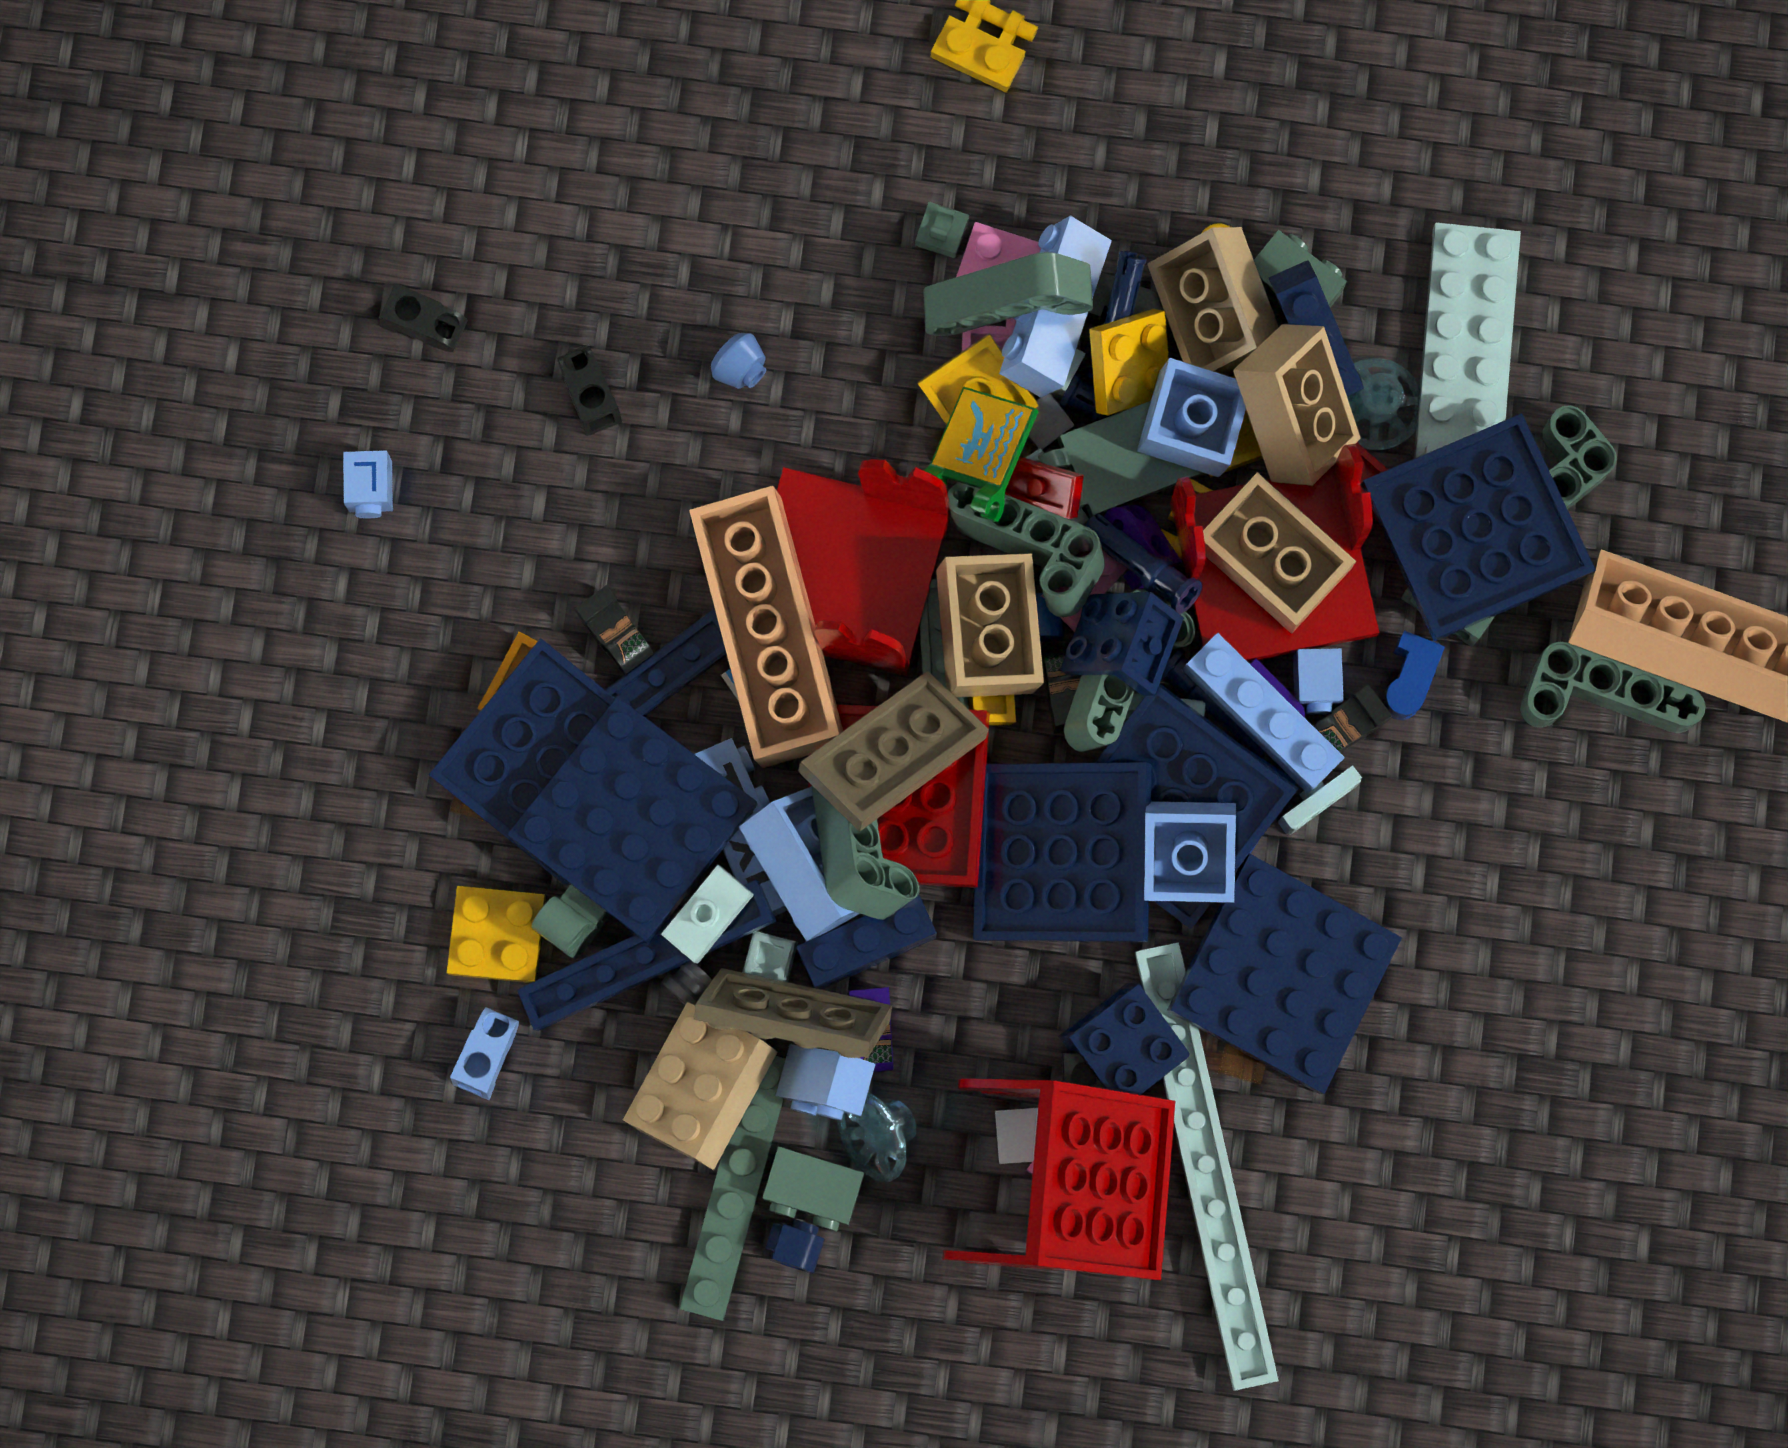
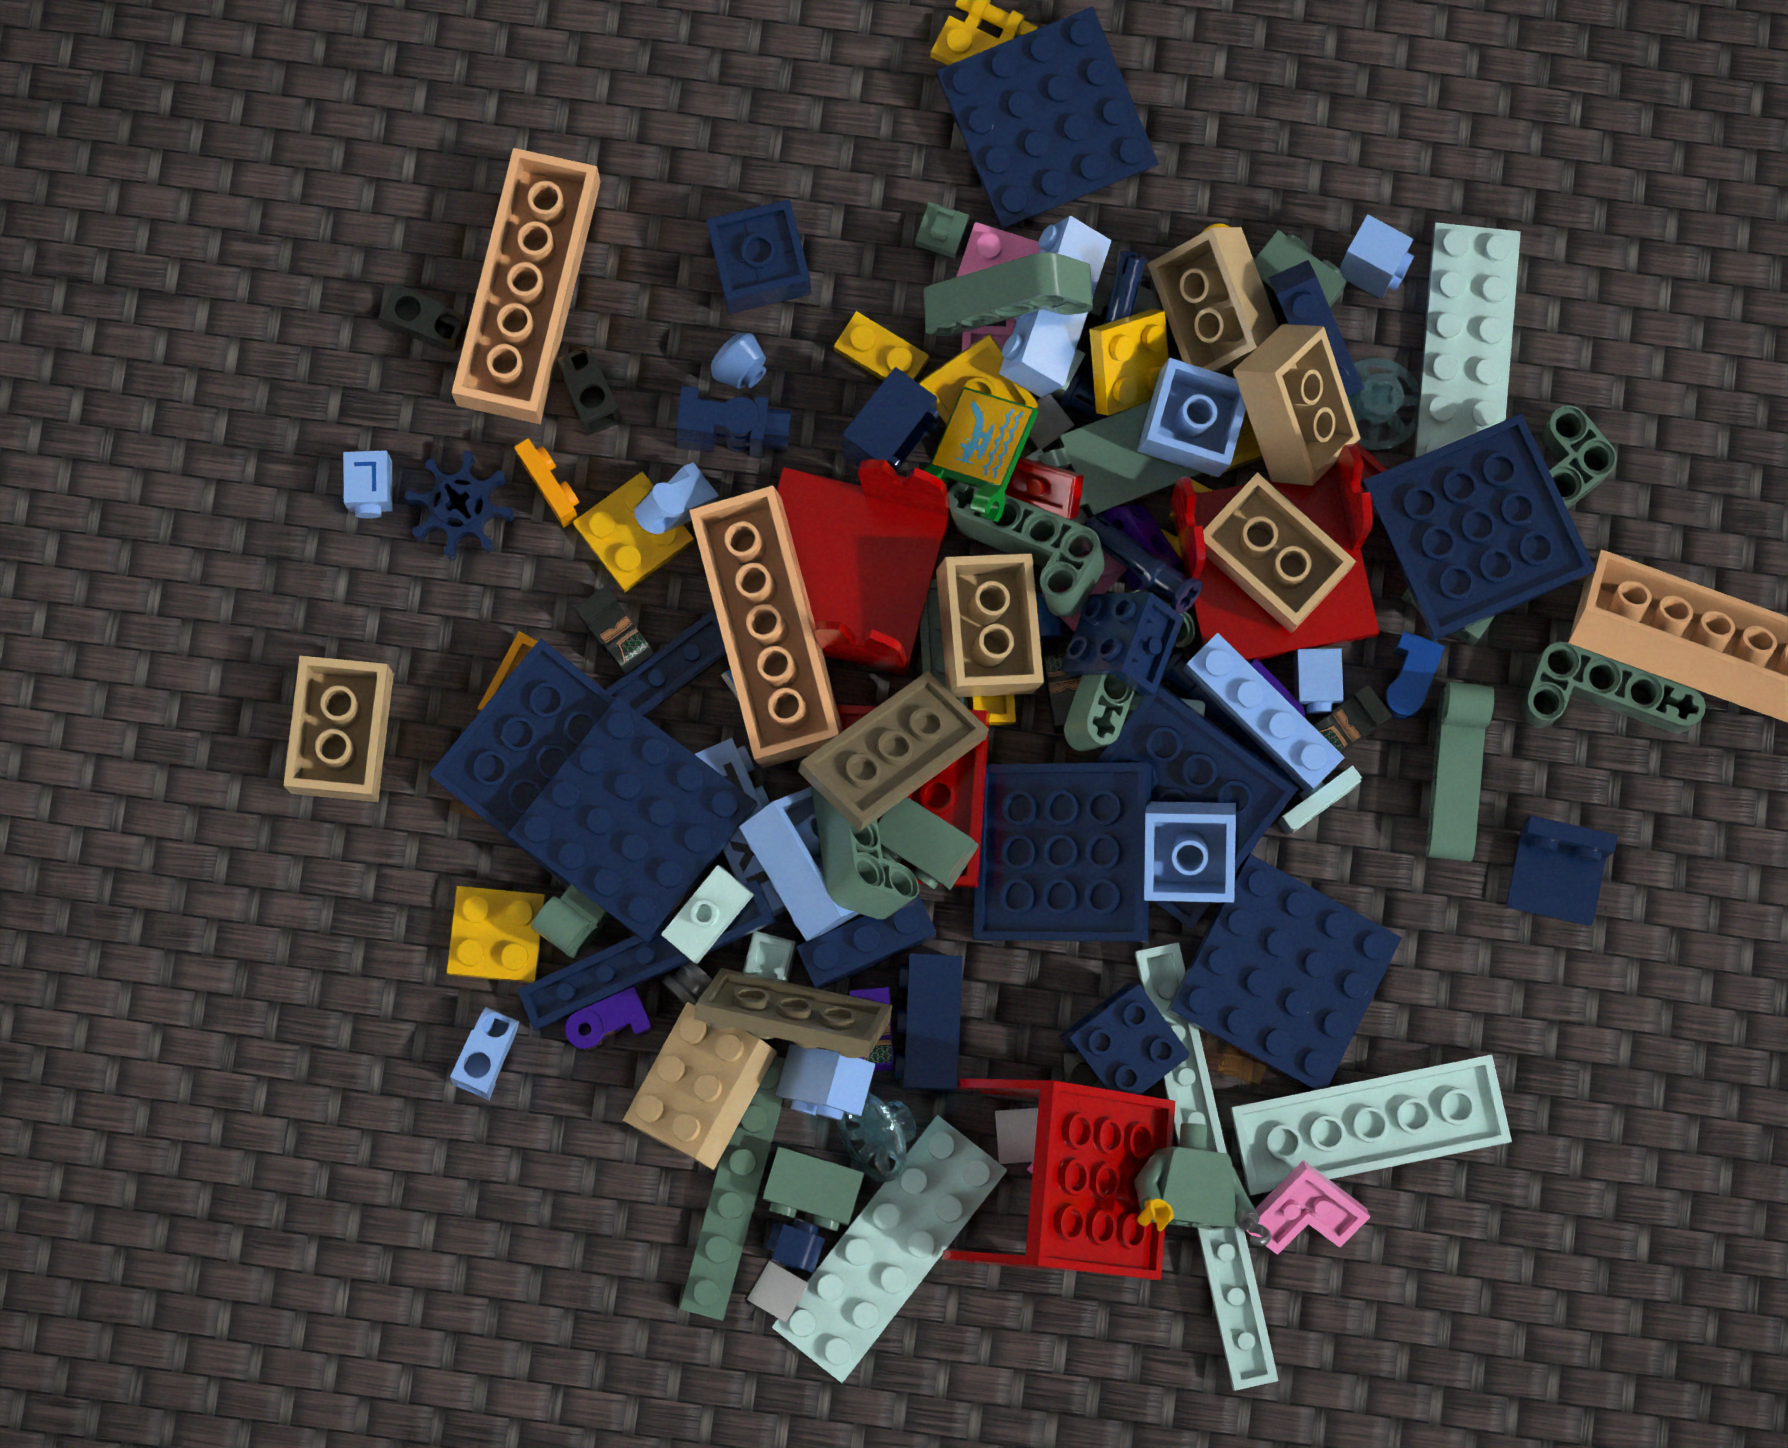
(338, 728): none -> tan brick
(468, 491): none -> dark blue gear
(526, 286): none -> light nougat brick
(539, 466): none -> light orange plate
(593, 1024): none -> dark purple leg
(621, 542): none -> yellow plate
(669, 503): none -> light blue leg
(734, 423): none -> dark blue hips
(759, 256): none -> dark blue container
(777, 1291): none -> white sticker
(879, 349): none -> yellow plate
(890, 1249): none -> light aqua plate
(891, 422): none -> dark blue container
(926, 843): none -> sand green brick
(930, 1022): none -> dark blue brick
(1046, 118): none -> dark blue plate
(1195, 1189): none -> sand green torso
(1313, 1200): none -> bright pink plate
(1372, 1123): none -> light aqua plate
(1377, 258): none -> light blue brick
(1457, 770): none -> sand green beam
(1559, 870): none -> dark blue bracket

